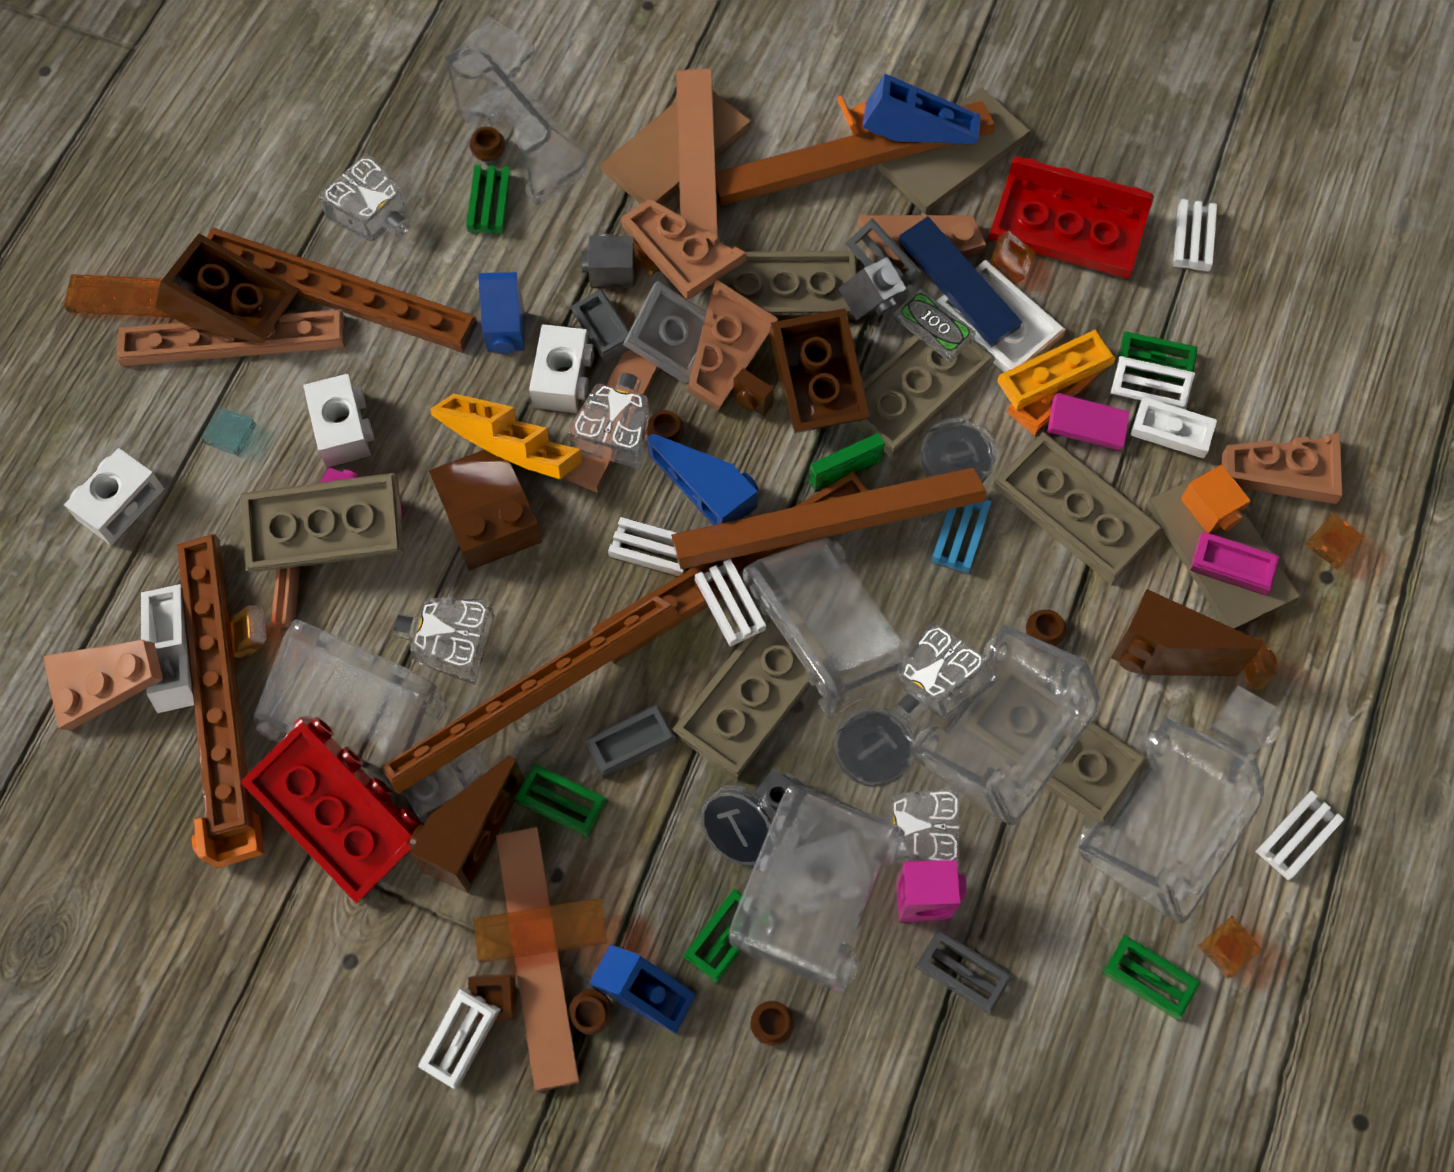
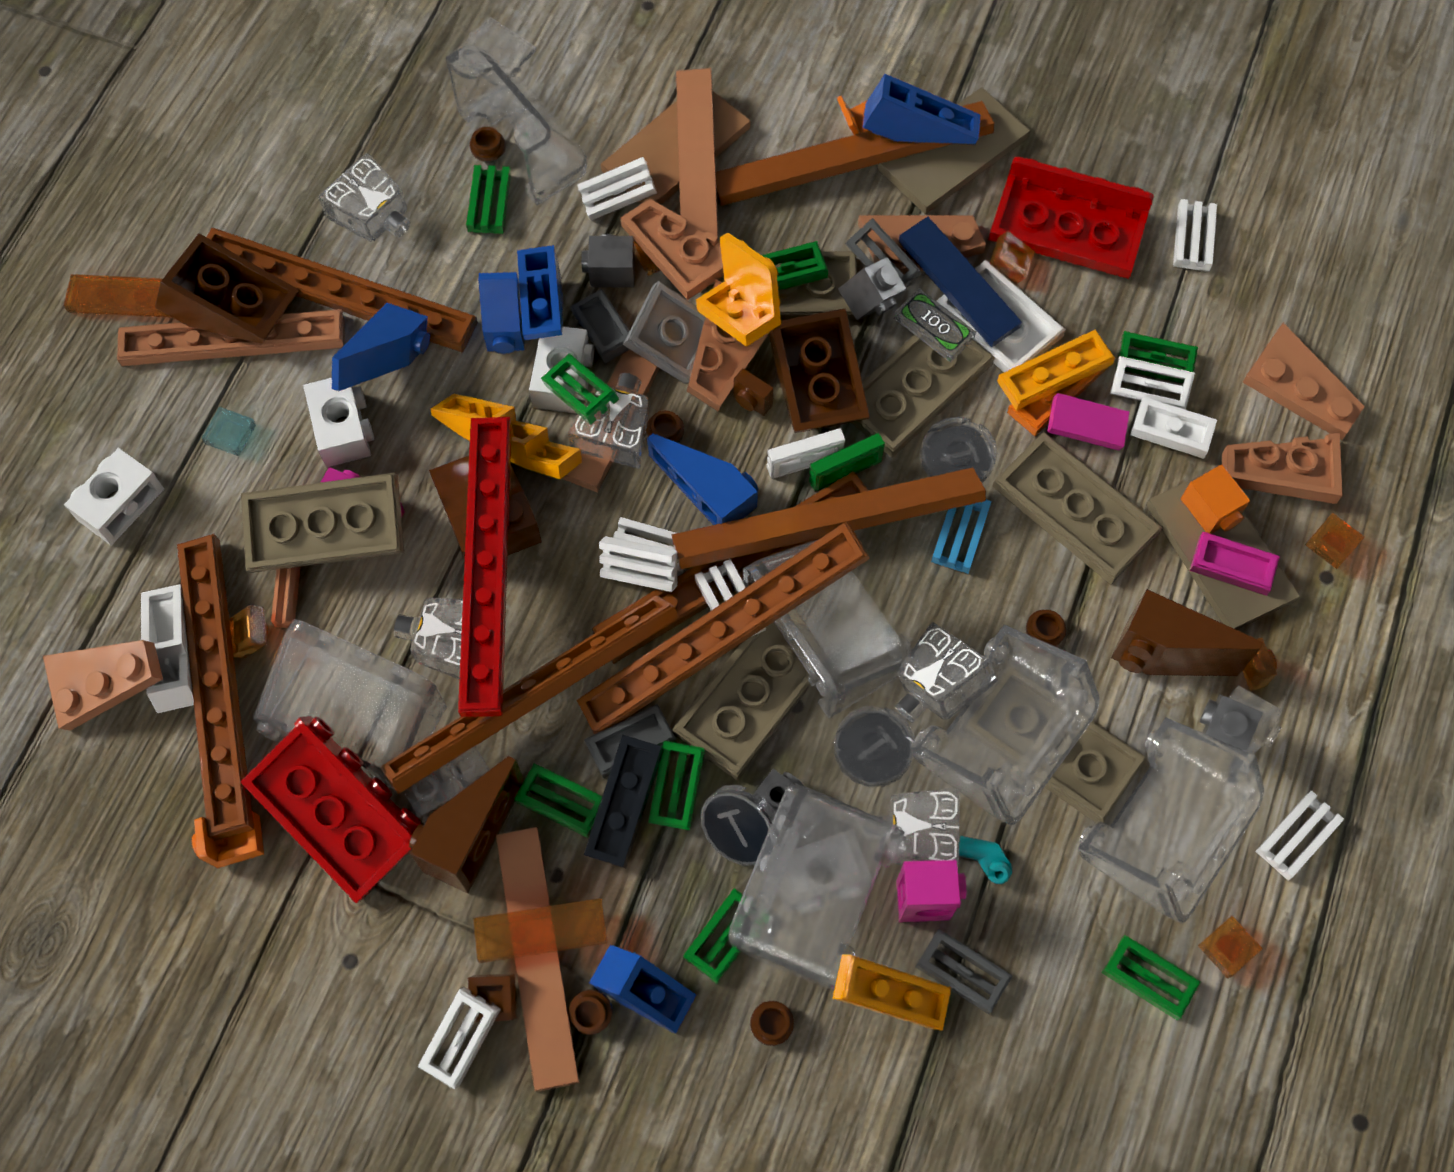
(380, 347): none -> blue slope
(485, 569): none -> red tile
(540, 292): none -> blue slope
(595, 404): none -> green tile
(614, 183): none -> white tile
(624, 801): none -> black plate
(638, 570): none -> white tile
(670, 820): none -> green tile
(723, 628): none -> dark orange tile
(748, 298): none -> light orange bracket
(800, 454): none -> white tile
(802, 272): none -> green tile
(891, 992): none -> light orange tile
(989, 856): none -> teal arm
(1230, 721): none -> flat silver brick
(1303, 384): none -> nougat wing

